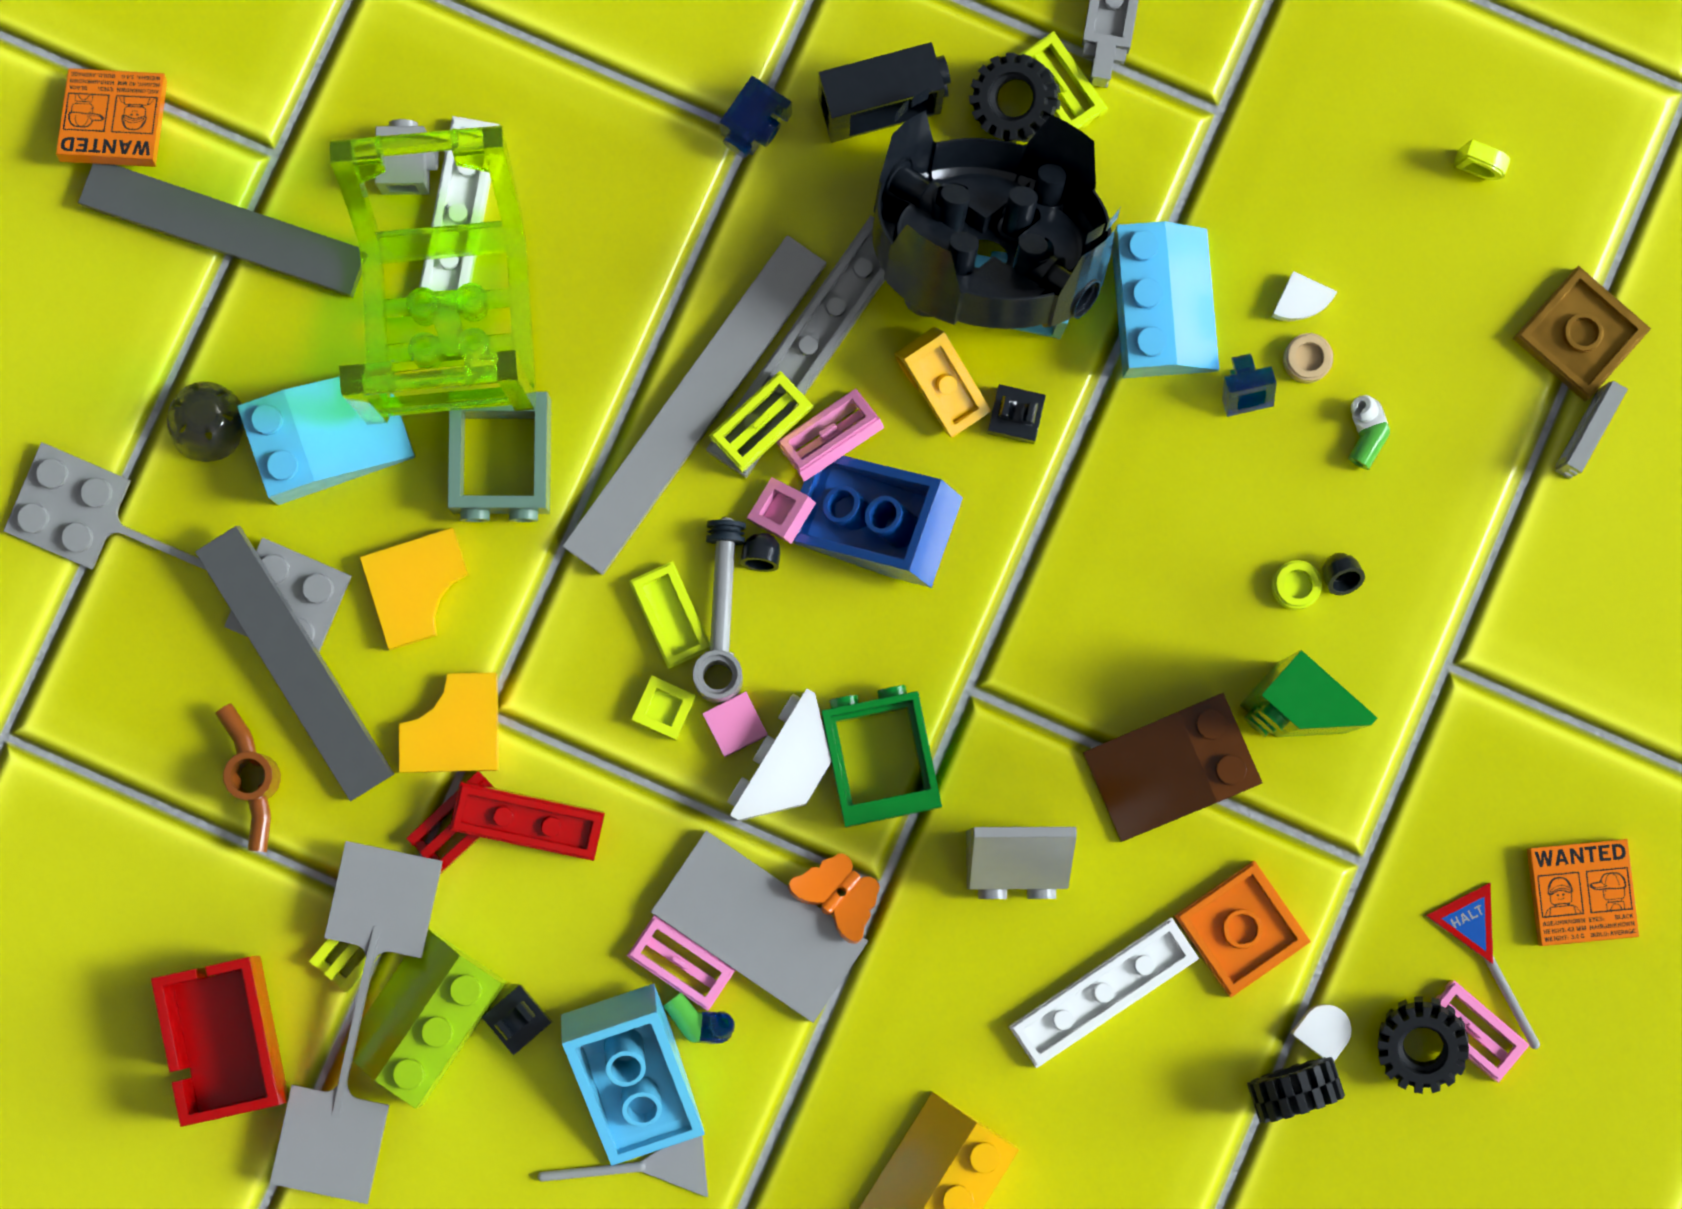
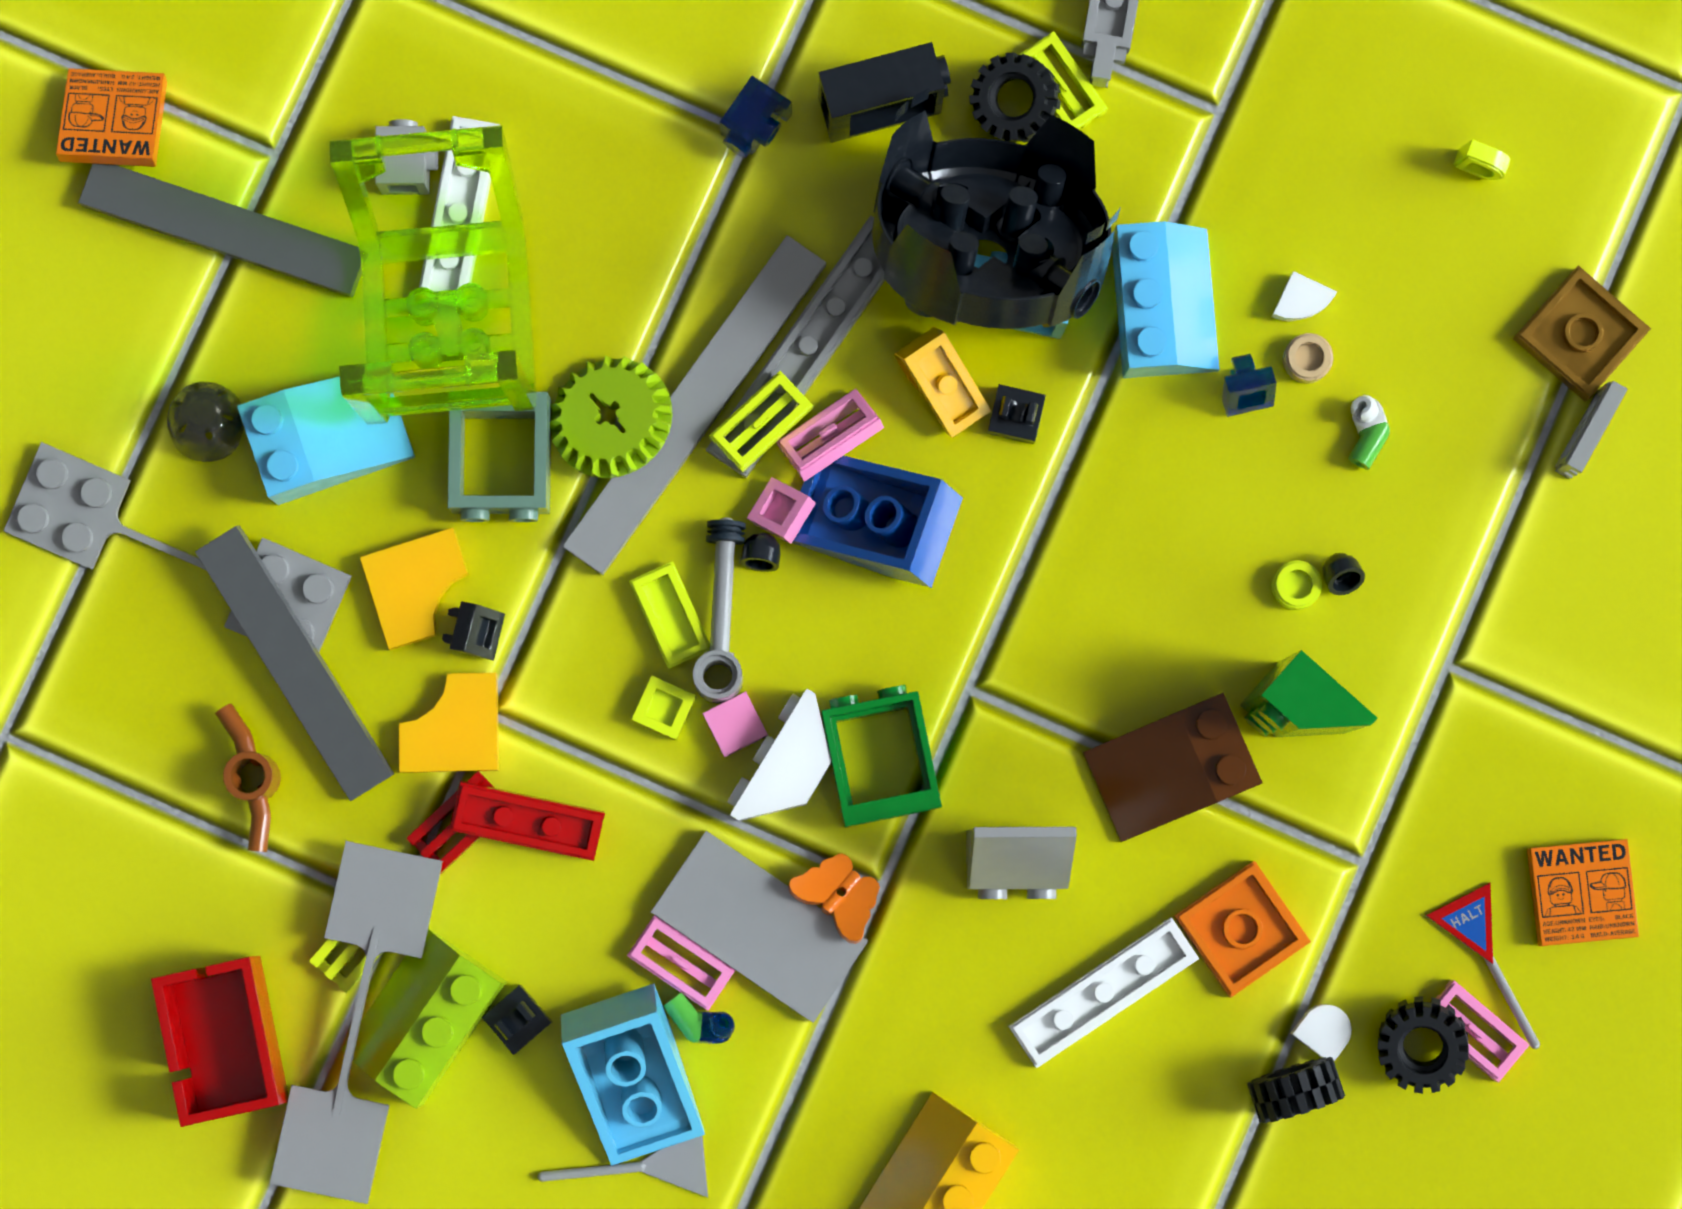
(475, 630): none -> black tile
(602, 448): none -> lime gear

